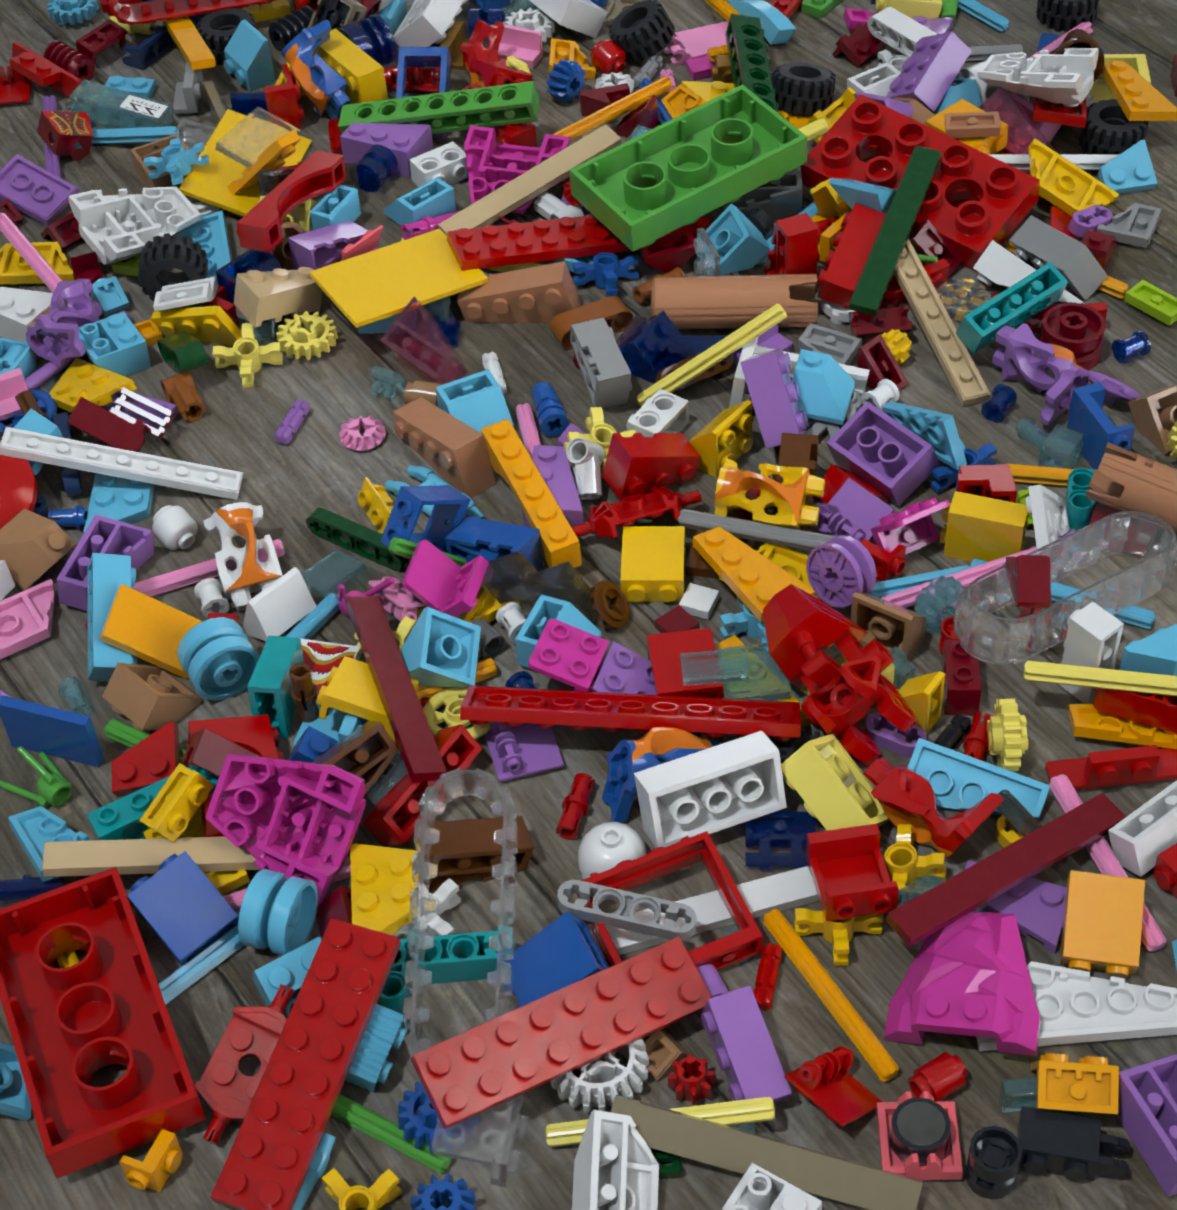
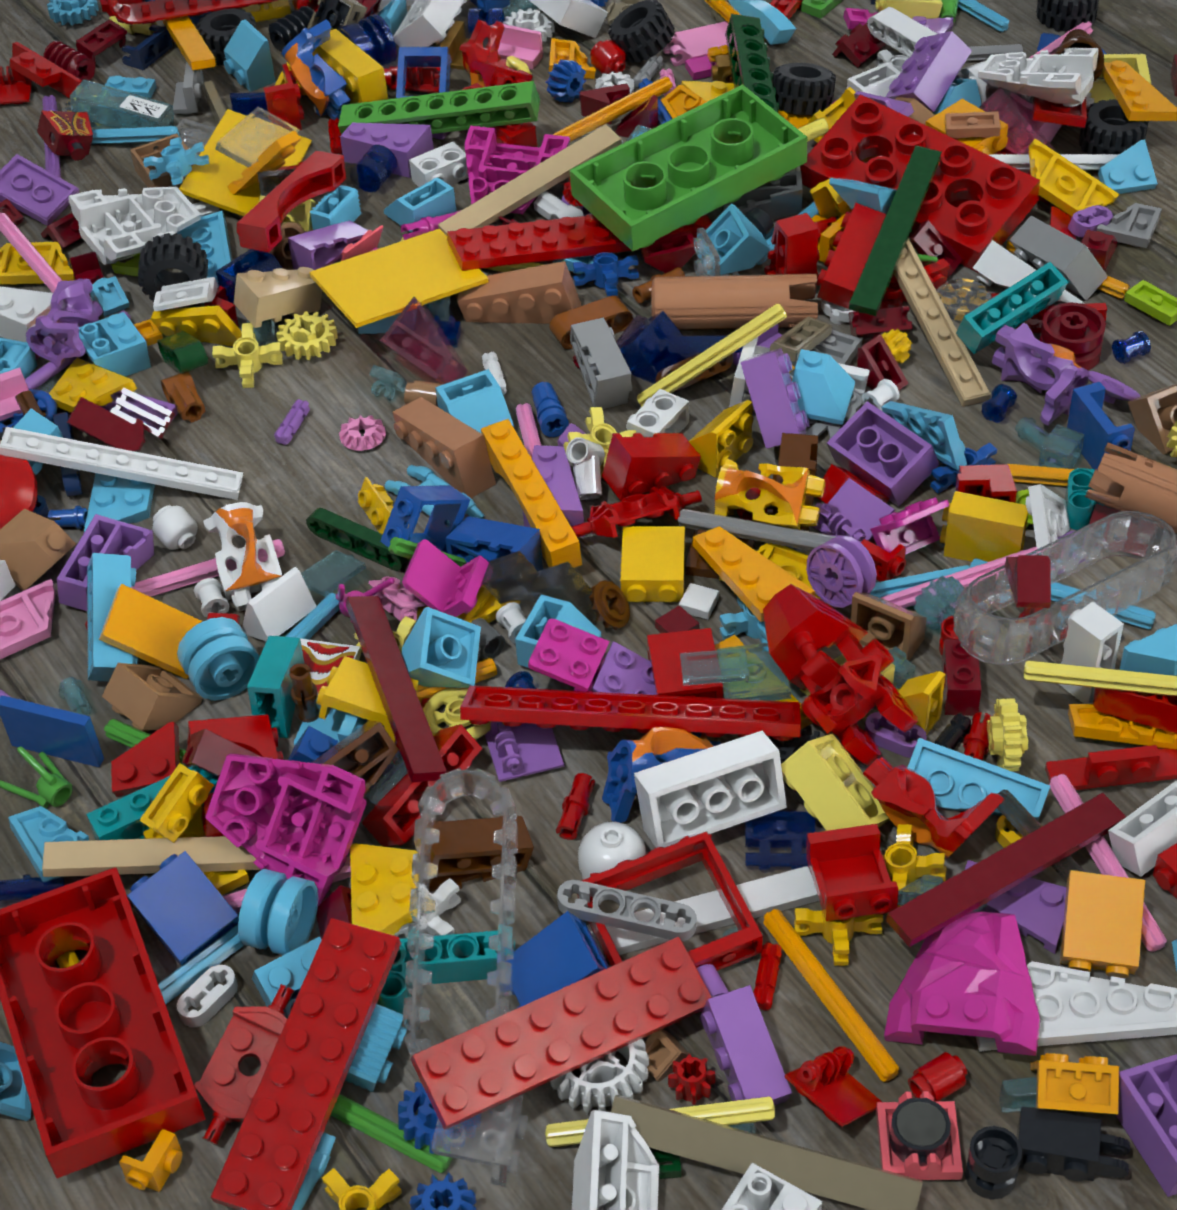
(206, 995): none -> white beam
(802, 336): none -> dark tan tile

